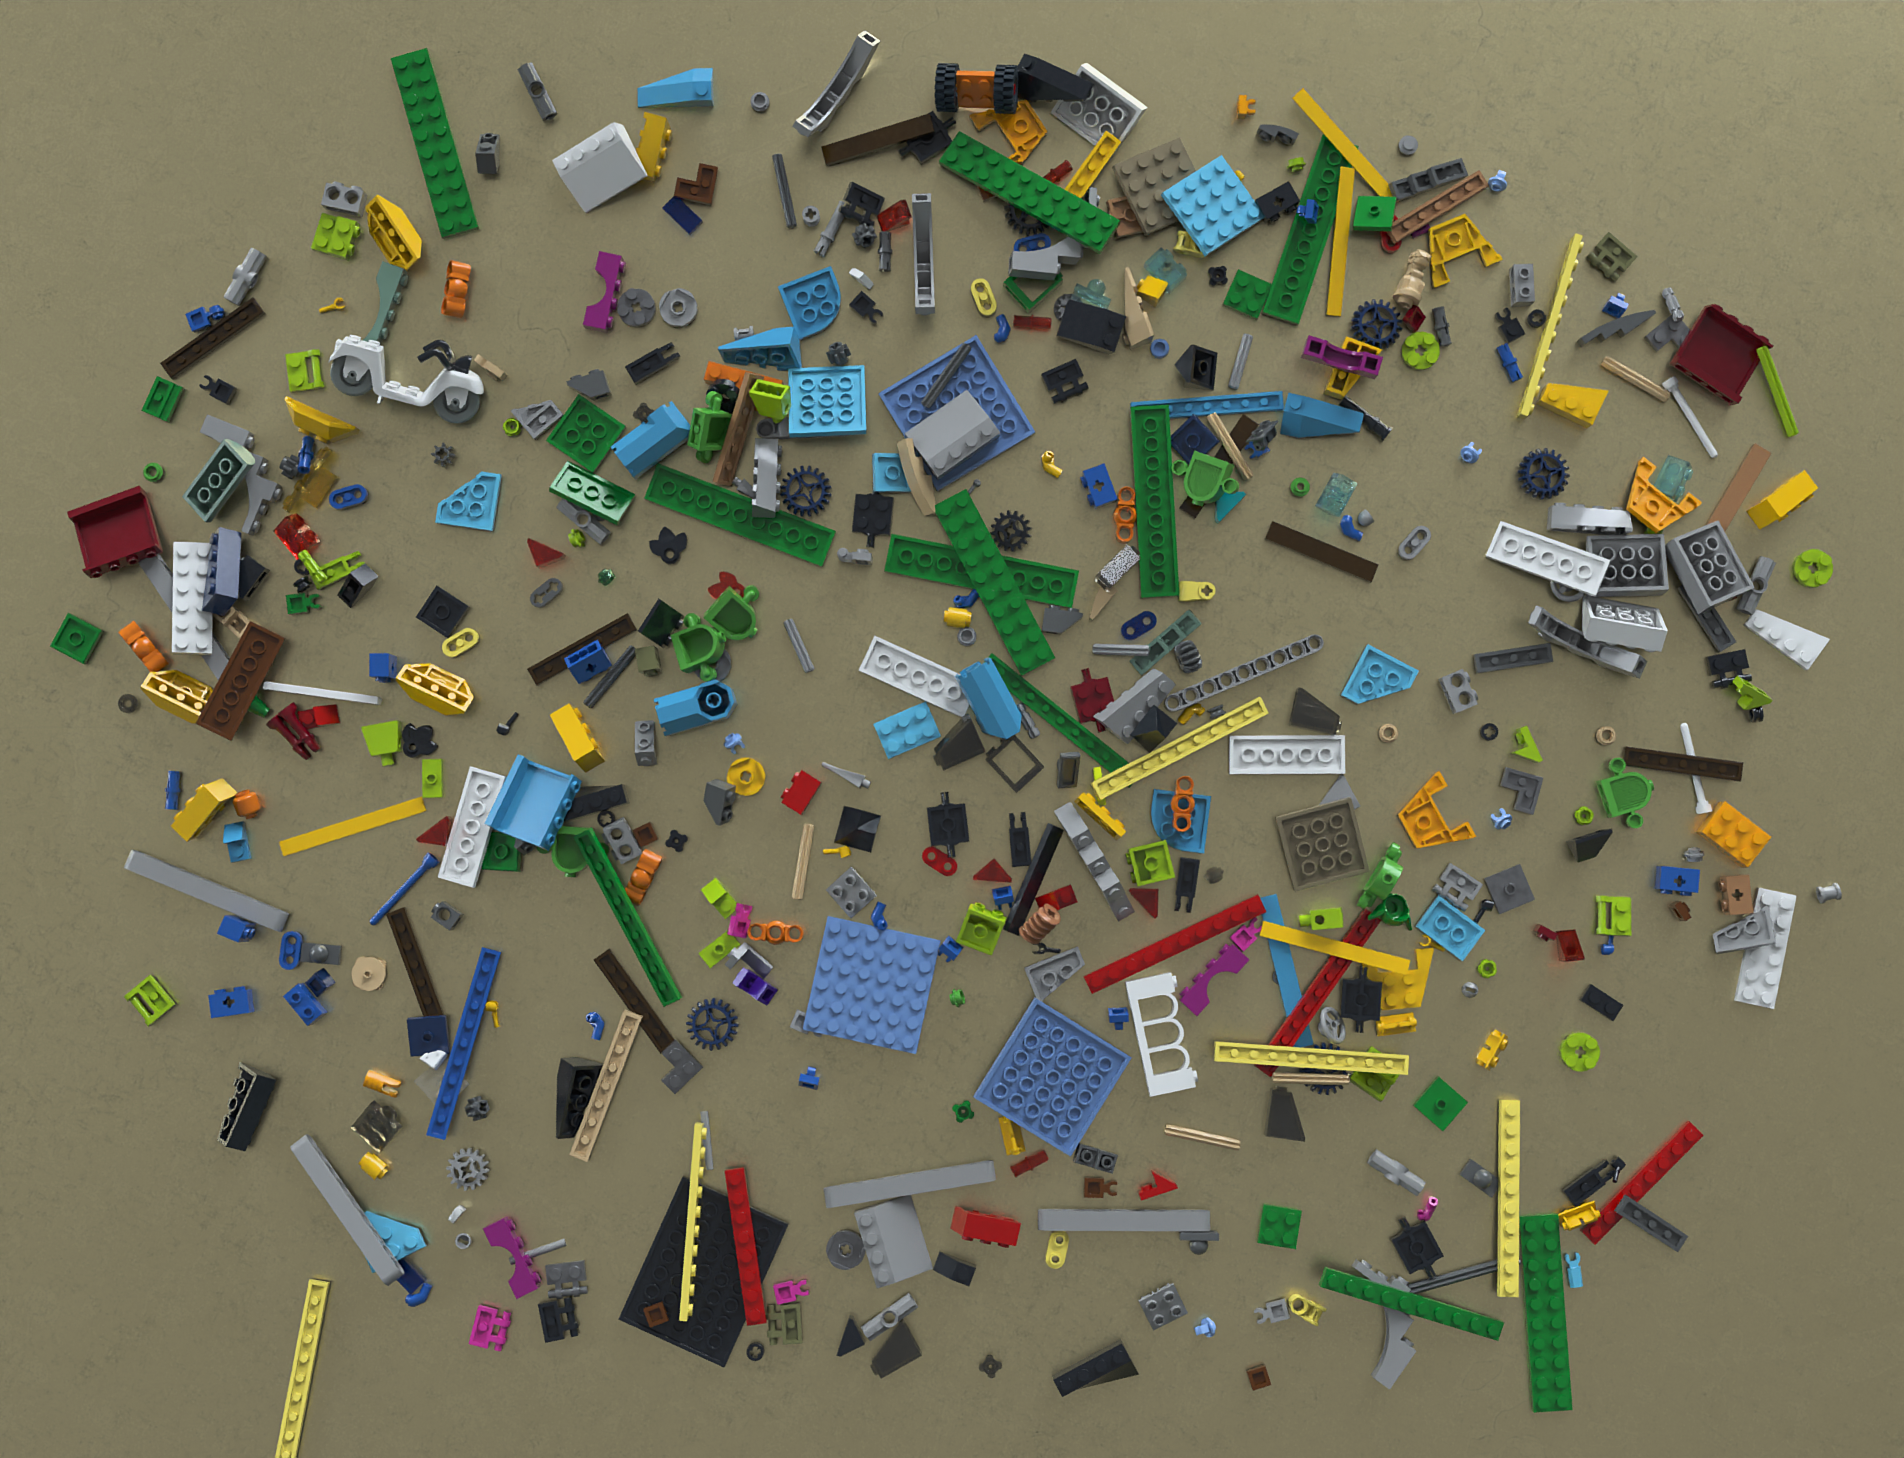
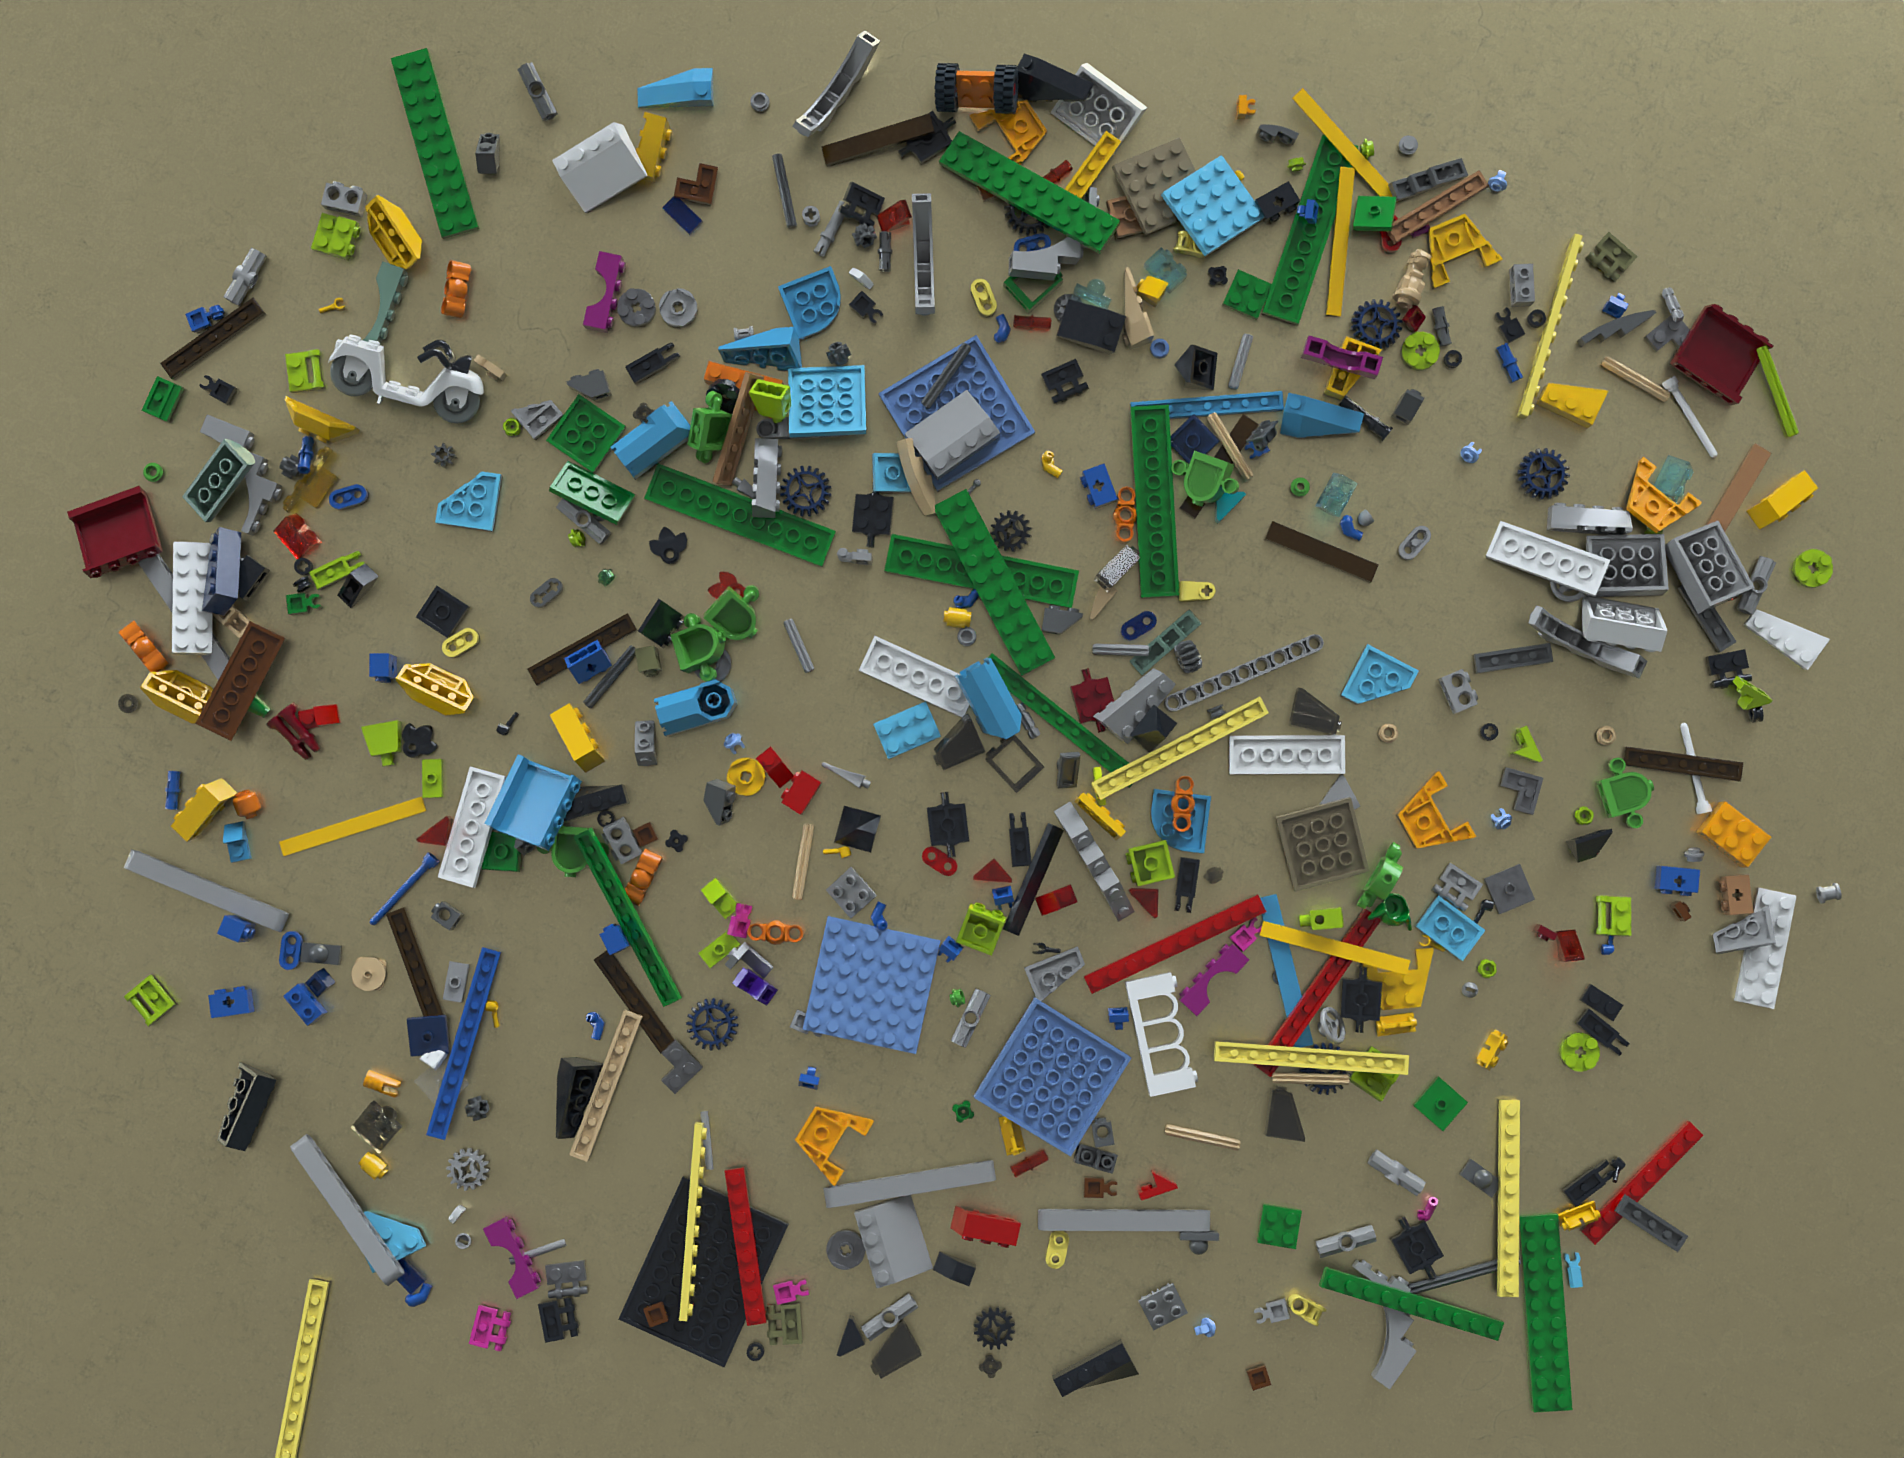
(76, 638): green plate -> none
(312, 566): lime axle -> none
(322, 693): white tile -> none
(456, 981): none -> light grey plate
(543, 554): clear red slope -> none
(614, 939): none -> blue brick
(775, 767): none -> red slope
(822, 1134): none -> light orange wing
(964, 1029): none -> light grey piece
(1002, 1326): none -> black gear
(1040, 924): nougat piece -> none
(1106, 1140): none -> dark grey brick
(1189, 712): yellow arm -> none
(1333, 1245): none -> light grey piece
(1367, 148): none -> lime plate
(1408, 406): none -> dark grey slope
(1453, 364): none -> black bush
(1601, 1031): none -> black hinge

